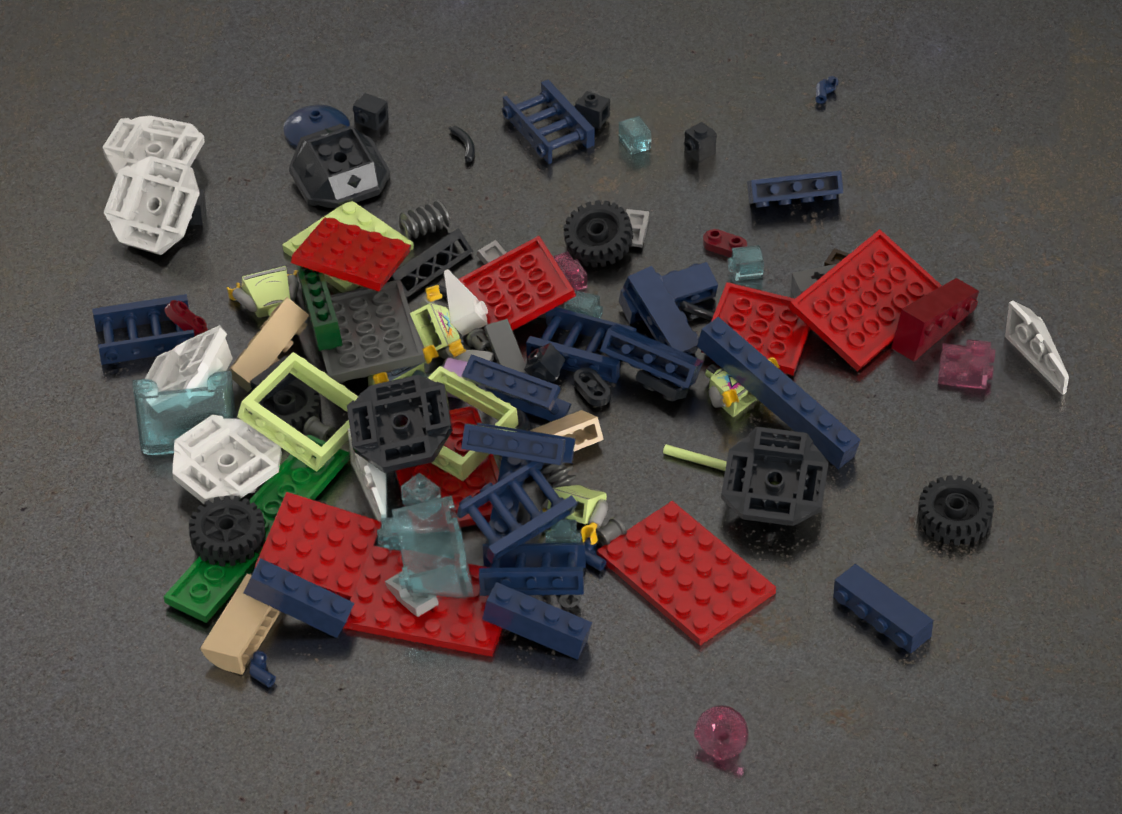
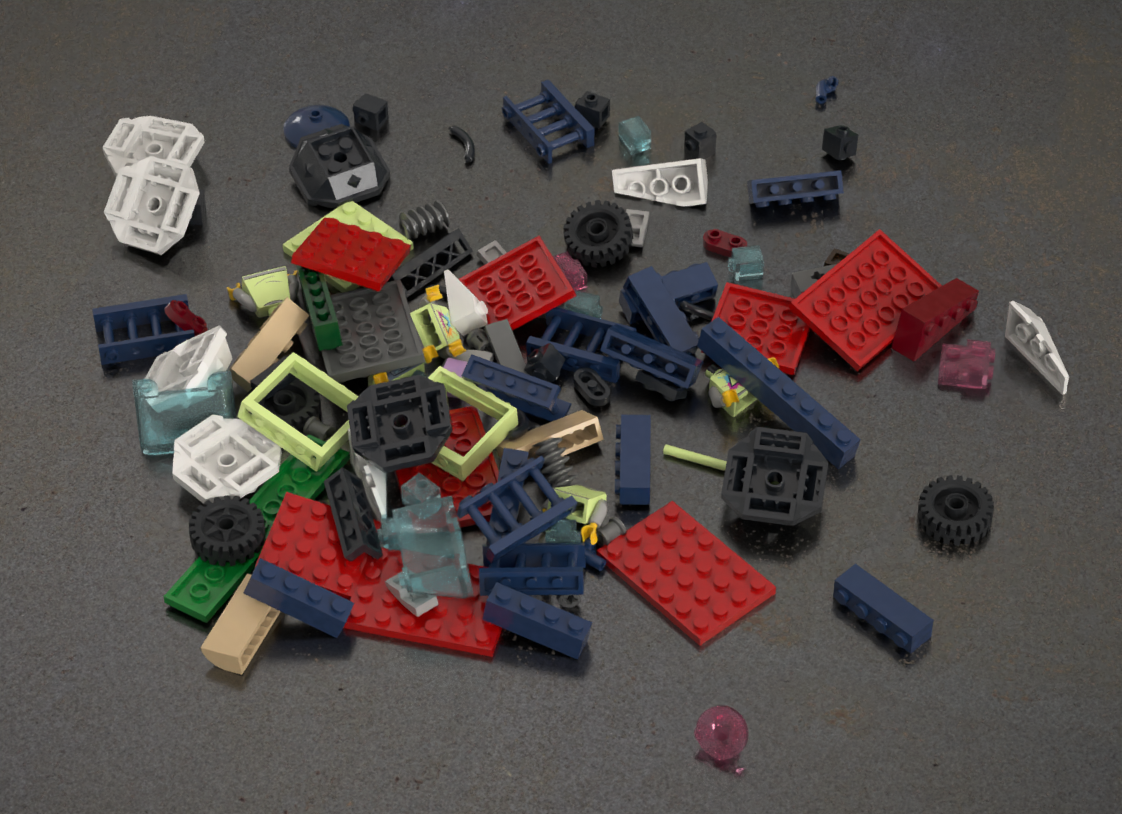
(258, 669): dark blue arm -> none
(352, 515): none -> black fence
(518, 443): dark blue fence -> none
(634, 459): none -> dark blue brick
(672, 183): none -> white wedge
(840, 142): none -> black brick

